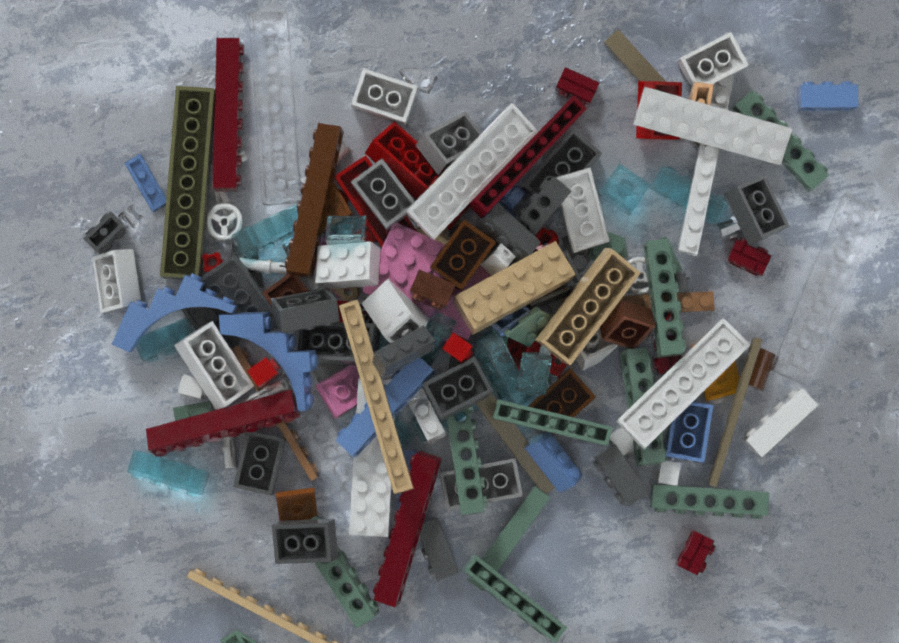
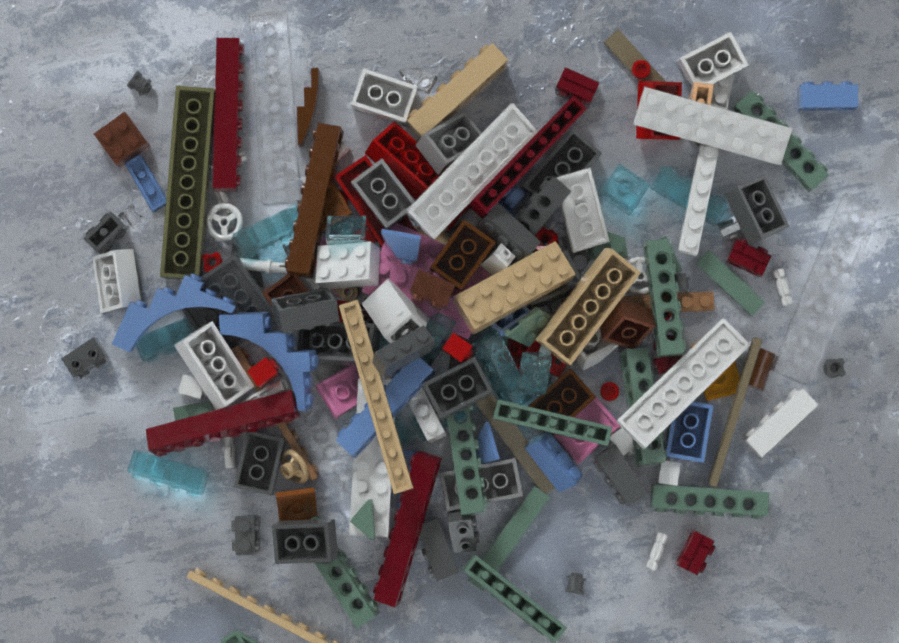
(84, 356): none -> dark grey brick
(121, 139): none -> copper brick
(140, 84): none -> dark grey brick
(245, 535): none -> dark grey brick
(291, 469): none -> tan piece
(306, 113): none -> reddish brown slope
(365, 519): none -> sand green slope
(403, 245): none -> medium blue slope
(458, 91): none -> tan brick
(462, 532): none -> dark grey brick
(487, 446): none -> medium blue slope
(575, 583): none -> dark grey brick
(592, 412): none -> bright pink tile
(609, 391): none -> red tile
(640, 70): none -> red tile
(657, 551): none -> white axle
(730, 283): none -> sand green tile
(782, 287): none -> white axle
(838, 363): none -> dark grey brick

